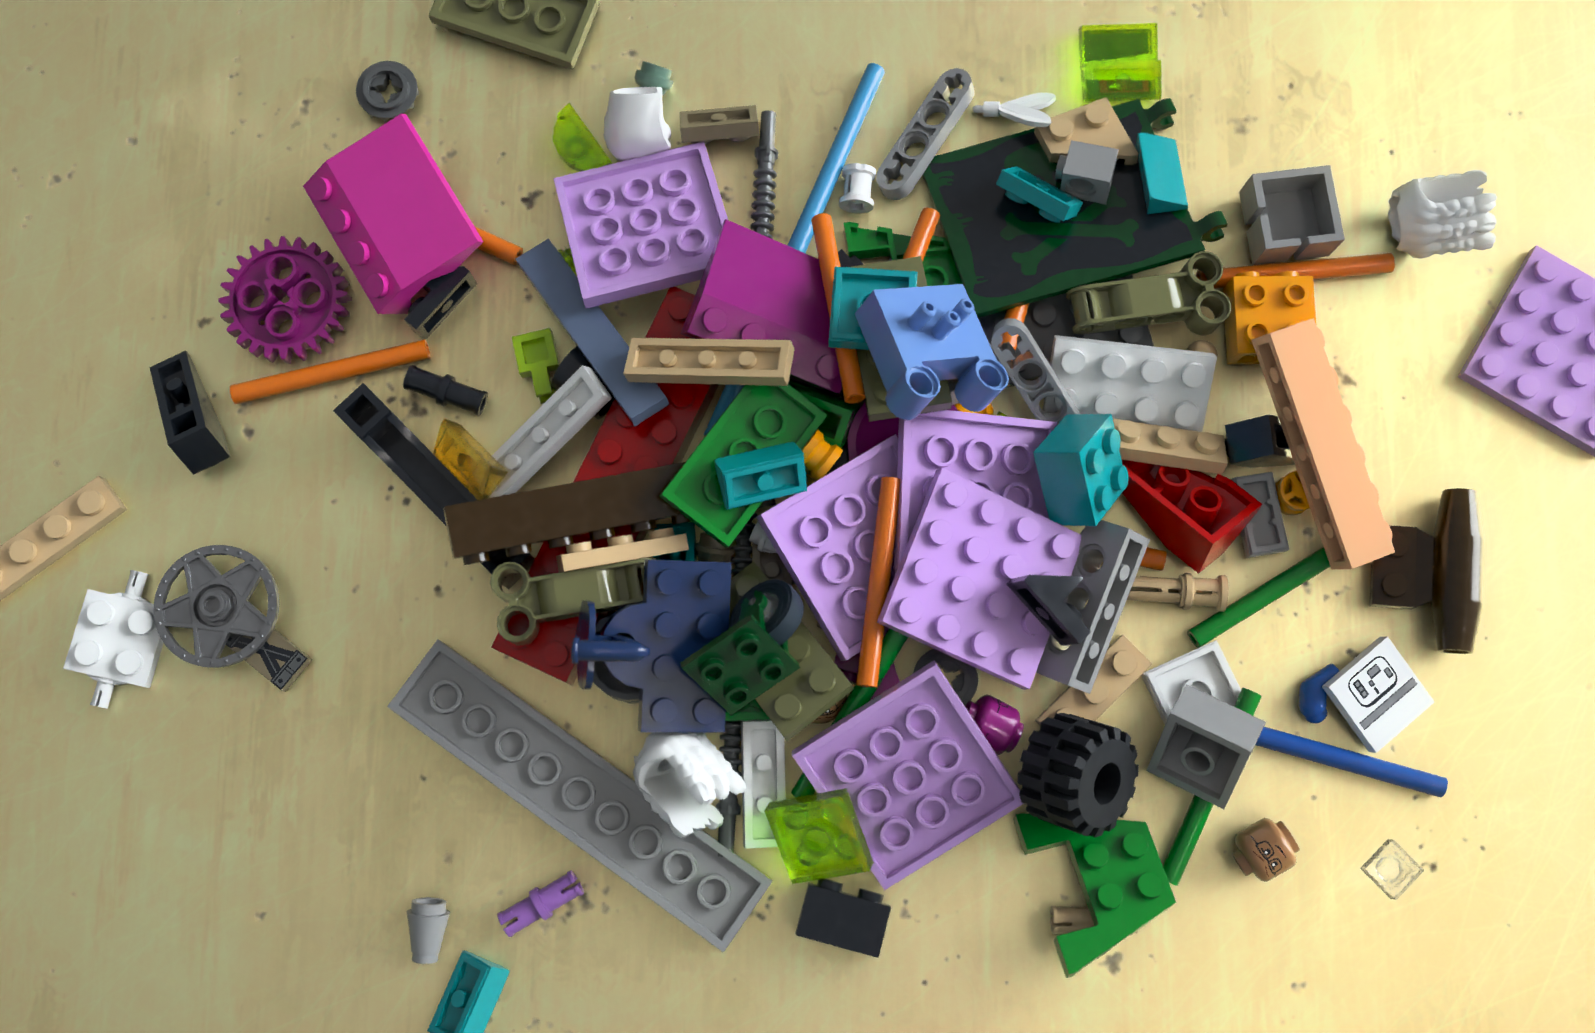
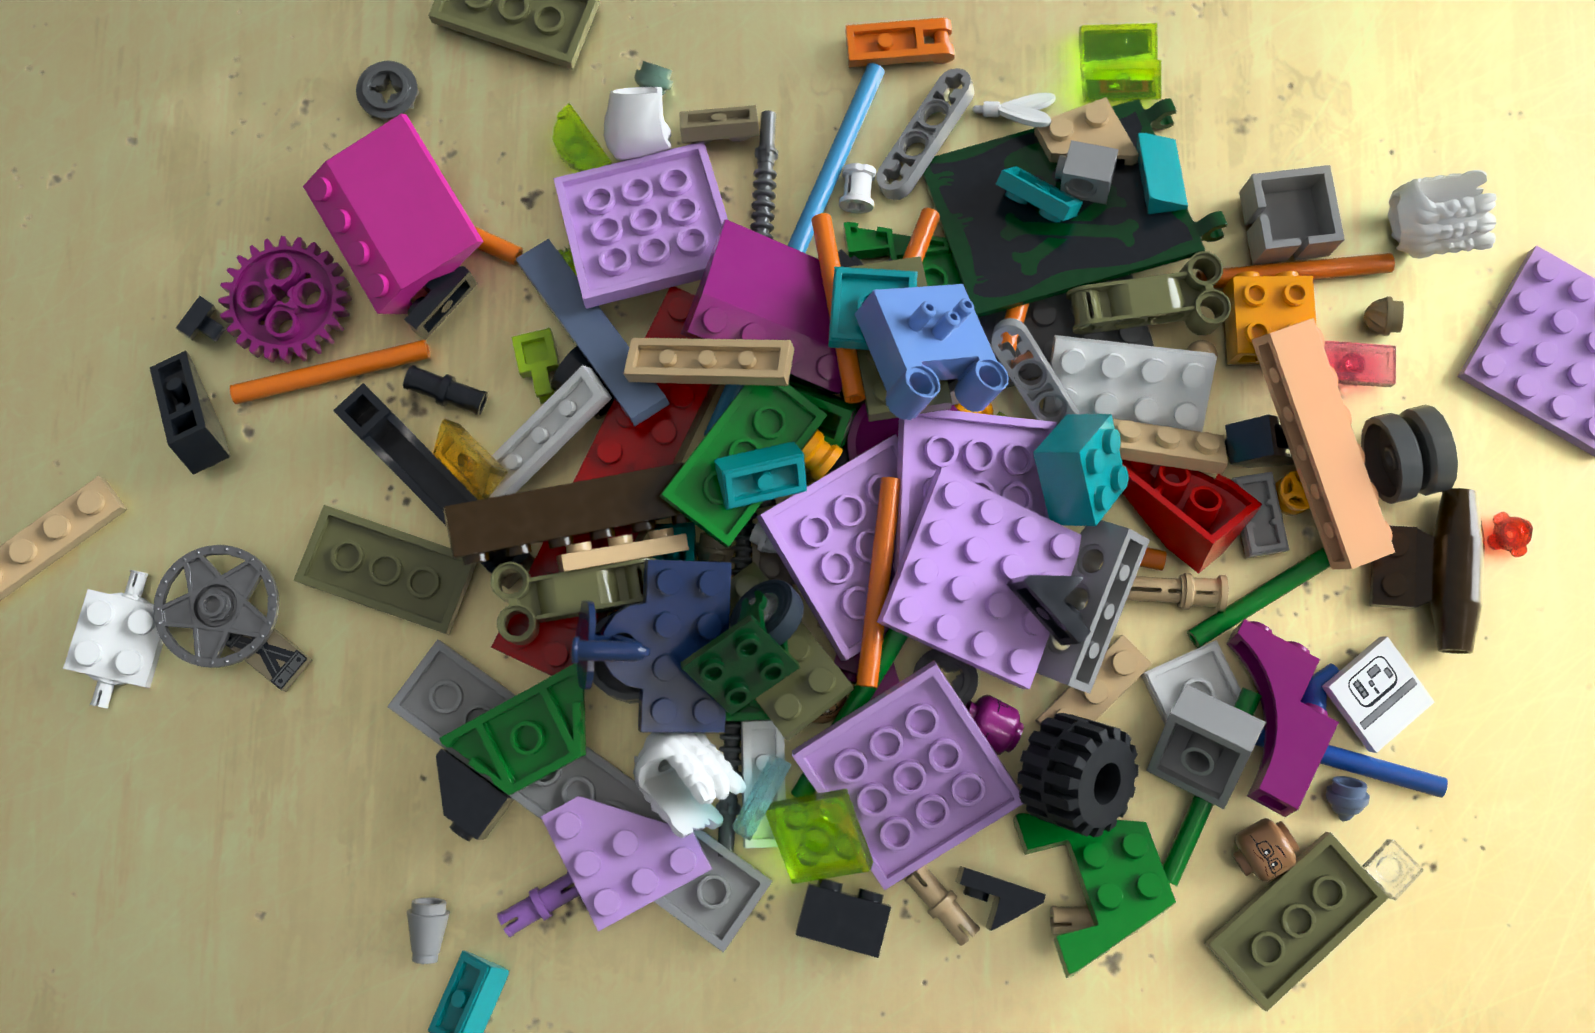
(199, 320): none -> black tile
(385, 569): none -> olive plate
(469, 798): none -> black slope
(527, 733): none -> green wing
(621, 857): none -> lavender plate
(761, 797): none -> clear light blue tile
(899, 42): none -> orange plate
(942, 905): none -> tan pin
(1009, 898): none -> black slope
(1293, 730): none -> magenta arch
(1296, 921): none -> olive plate
(1347, 796): none -> sand blue plate
(1362, 363): none -> clear pink plate
(1385, 316): none -> dark tan plate
(1409, 453): none -> dark grey wheel
(1521, 530): none -> clear red plate

